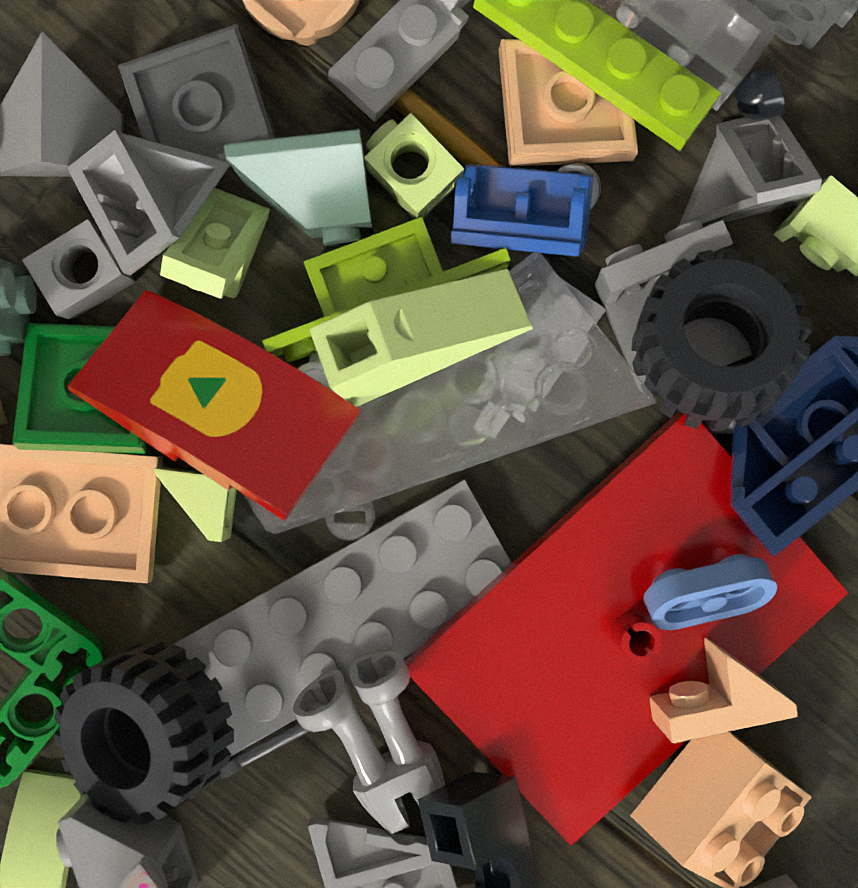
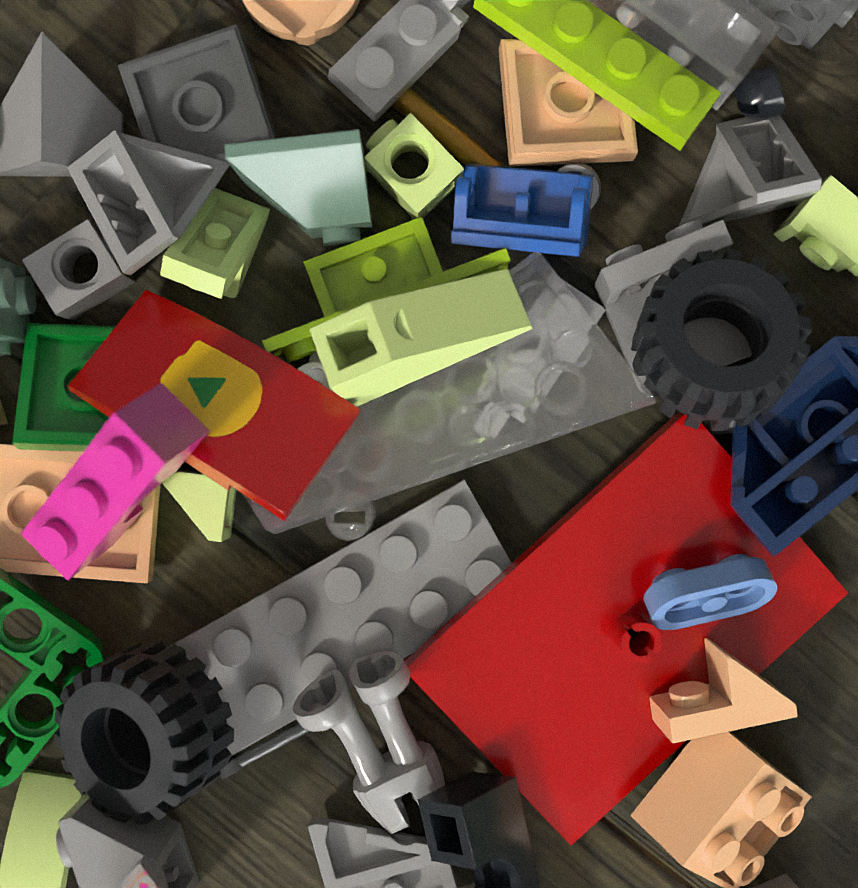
(110, 479): none -> dark pink arch

